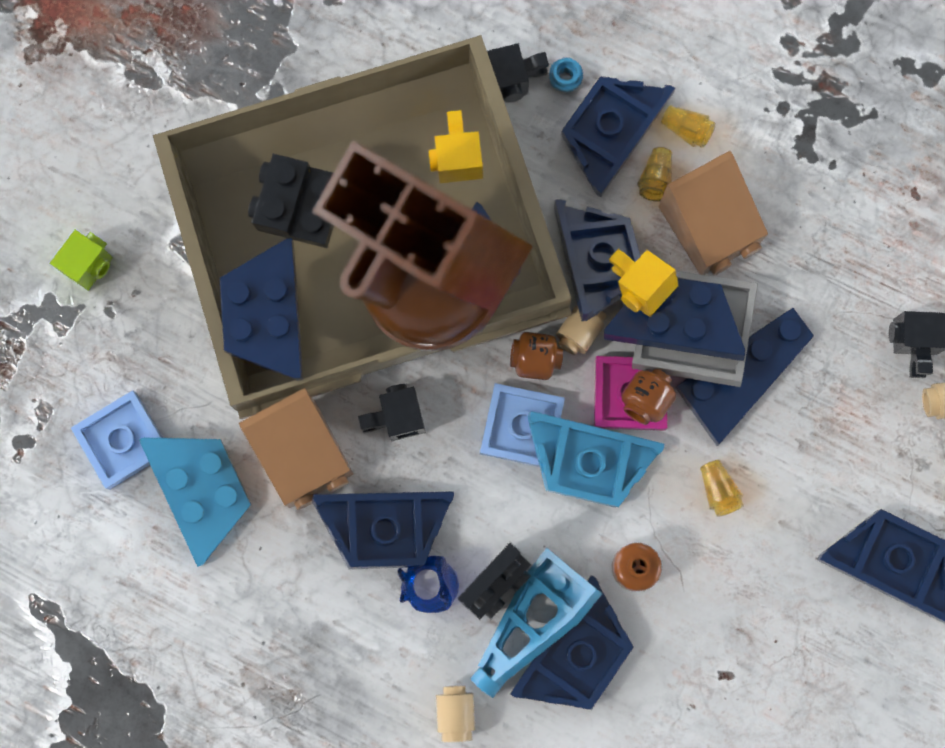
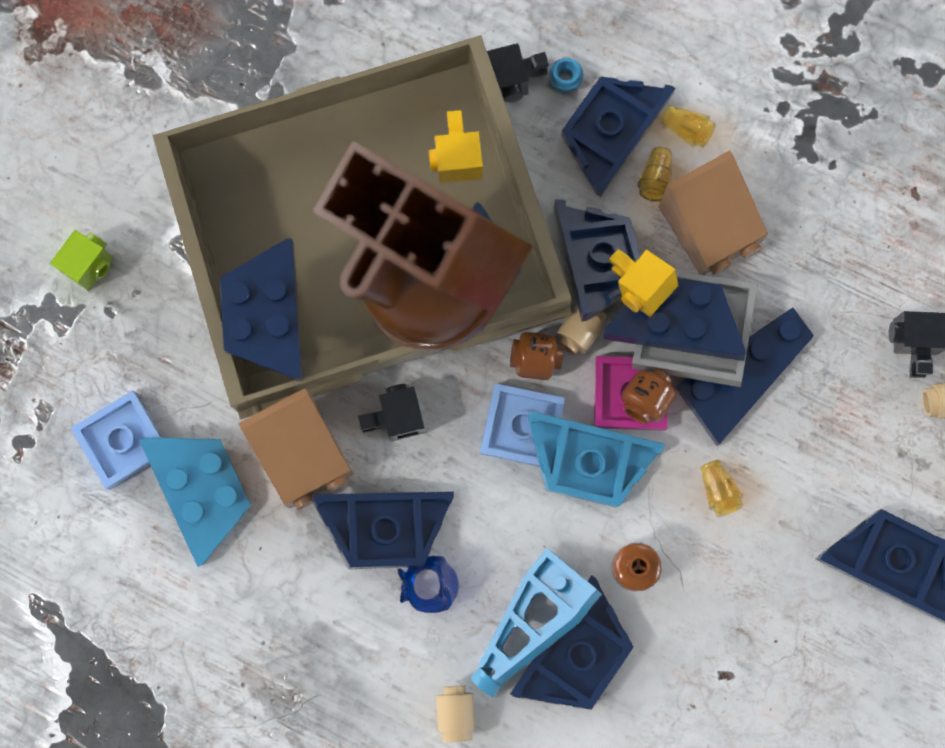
(288, 201): black plate -> none
(485, 592): black plate -> none

